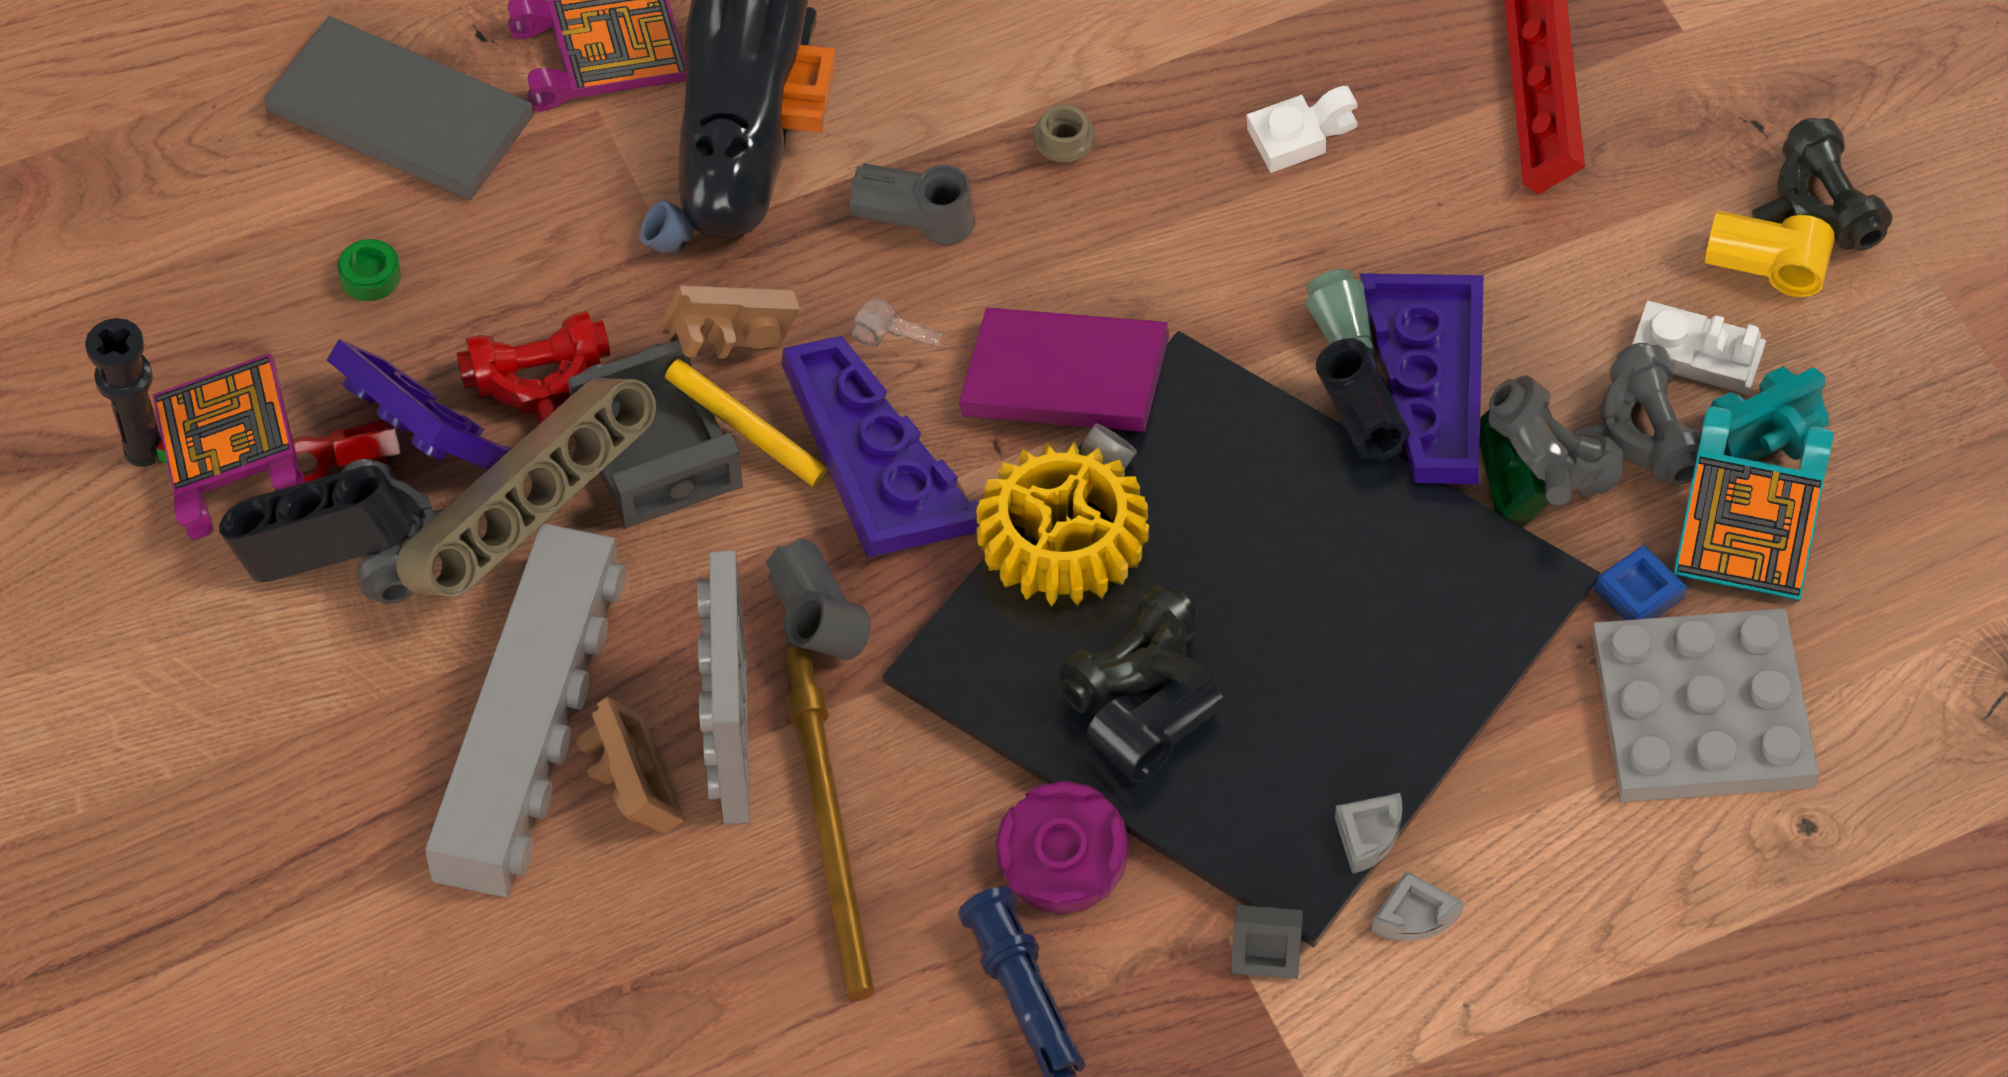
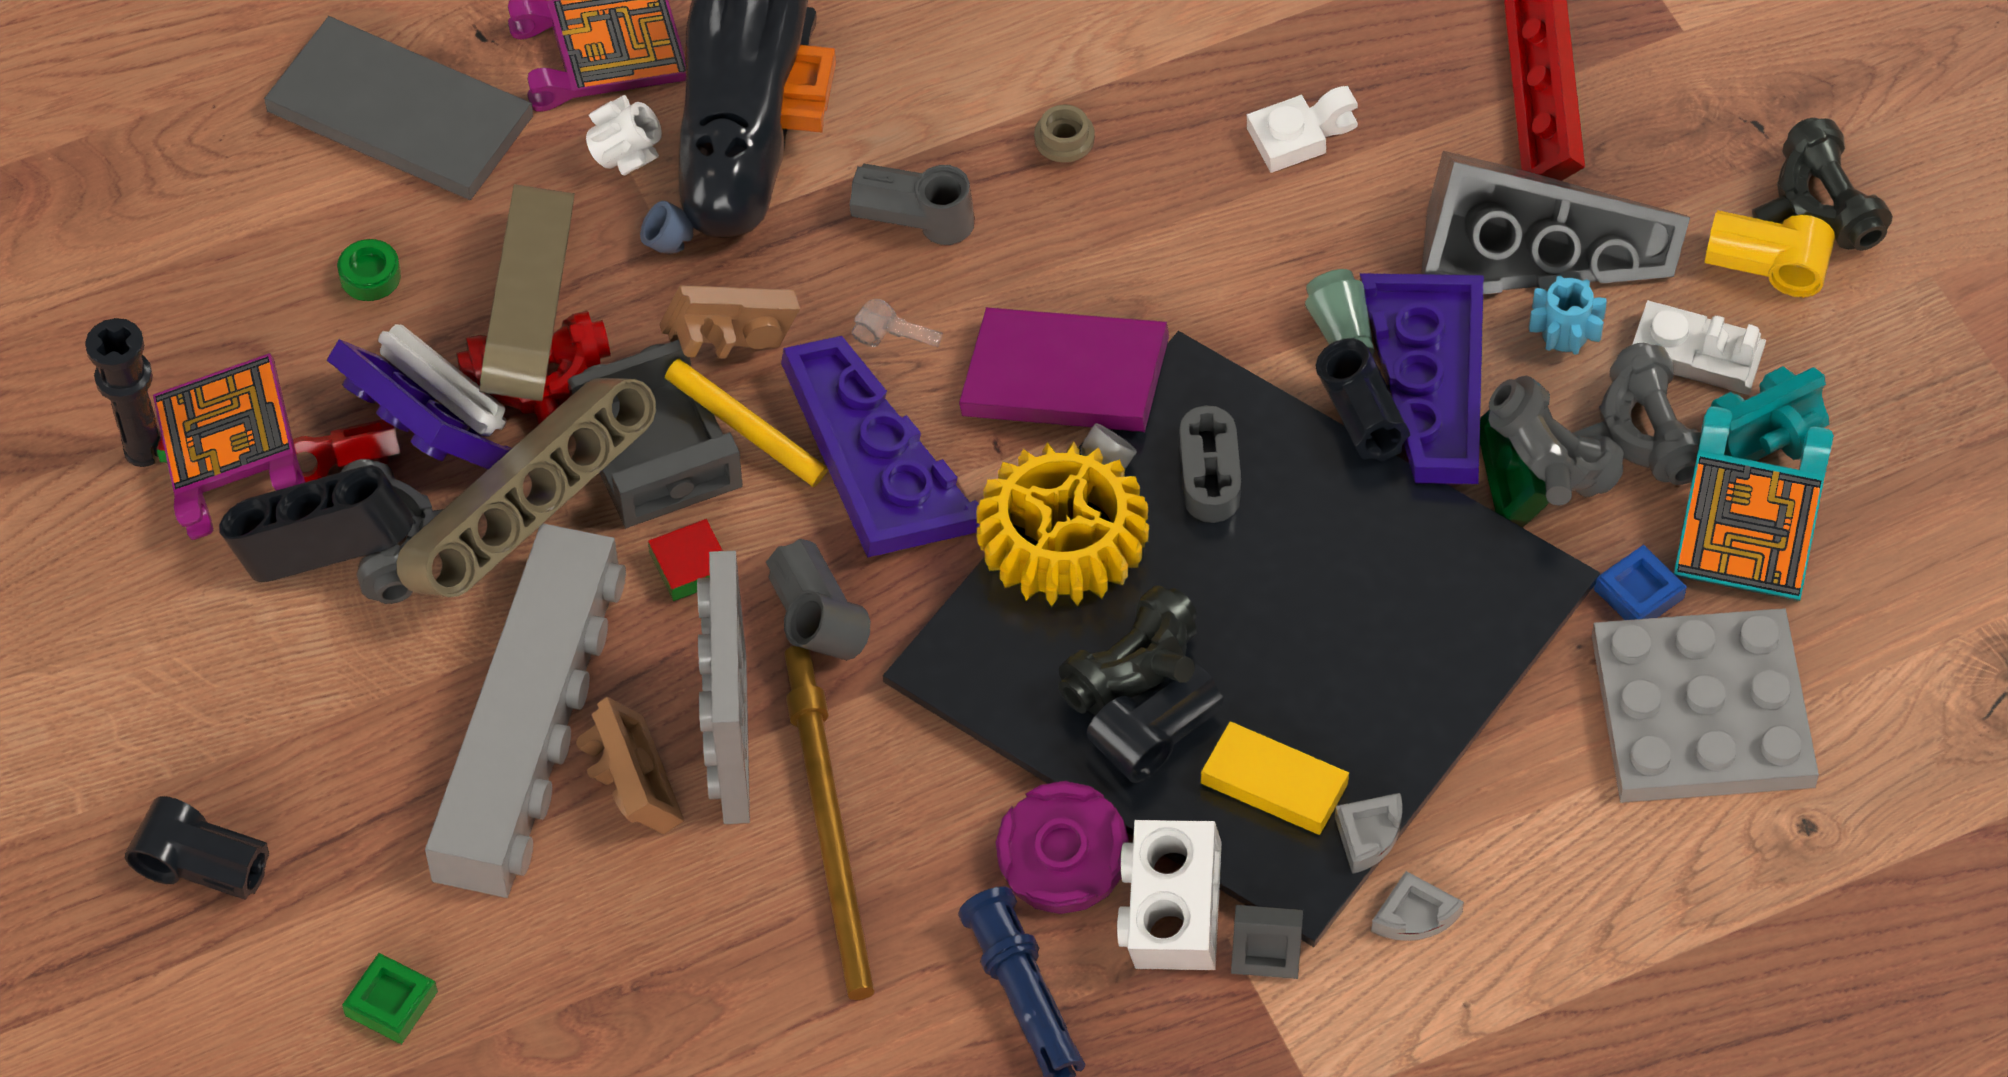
(181, 844): none -> black piece
(390, 998): none -> green tile
(442, 380): none -> white axle
(527, 293): none -> dark tan beam
(623, 135): none -> white gear
(684, 557): none -> red tile
(1185, 894): none -> white brick
(1222, 463): none -> dark grey beam
(1274, 778): none -> yellow tile
(1534, 228): none -> dark grey wedge
(1567, 314): none -> medium azure gear

